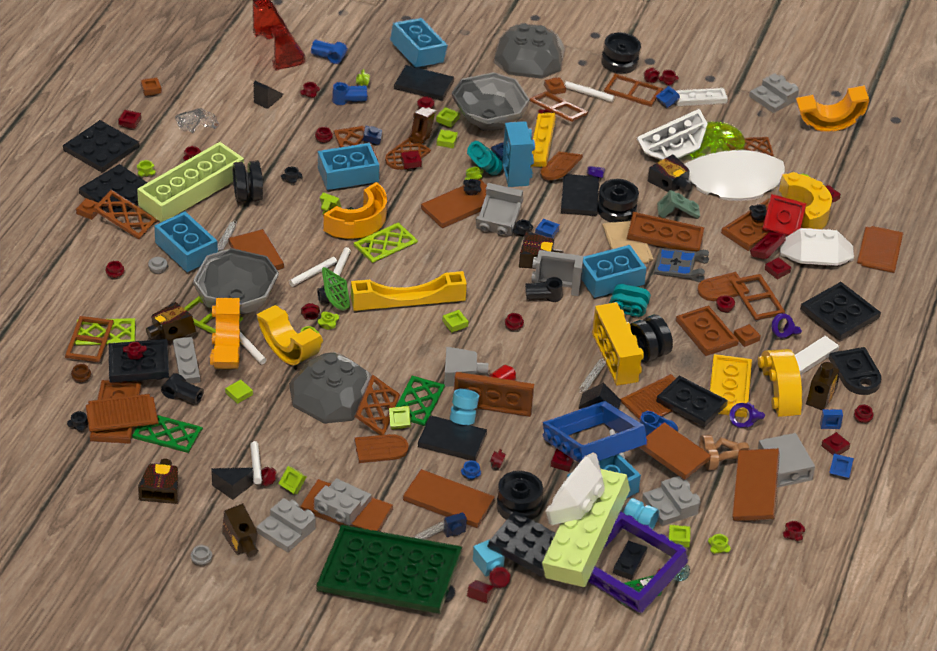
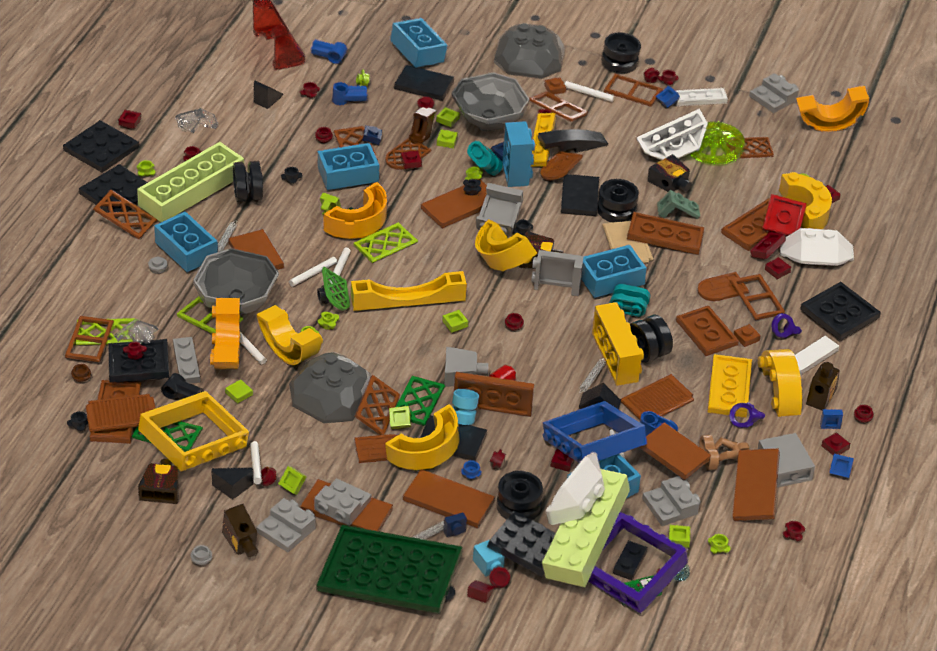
(86, 209): dark orange plate -> none
(114, 269): dark red plate -> none
(137, 331): none -> clear slope
(151, 86): dark orange plate -> none
(171, 323): dark brown torso -> none
(203, 402): none -> yellow window
(310, 311): dark red plate -> none
(429, 450): none -> yellow brick
(502, 252): none -> yellow brick
(547, 228): blue plate -> none
(550, 289): black piece -> none
(572, 138): none -> black slope
(596, 171): dark purple tile -> none
(643, 514): medium azure wheel -> none
(681, 263): dark grey flag -> none
(692, 401): black tile -> none
(725, 303): dark red plate -> none
(736, 174): white brick -> none
(758, 212): black plate -> none
(857, 369): black tile -> none
(880, 248): dark orange window -> none

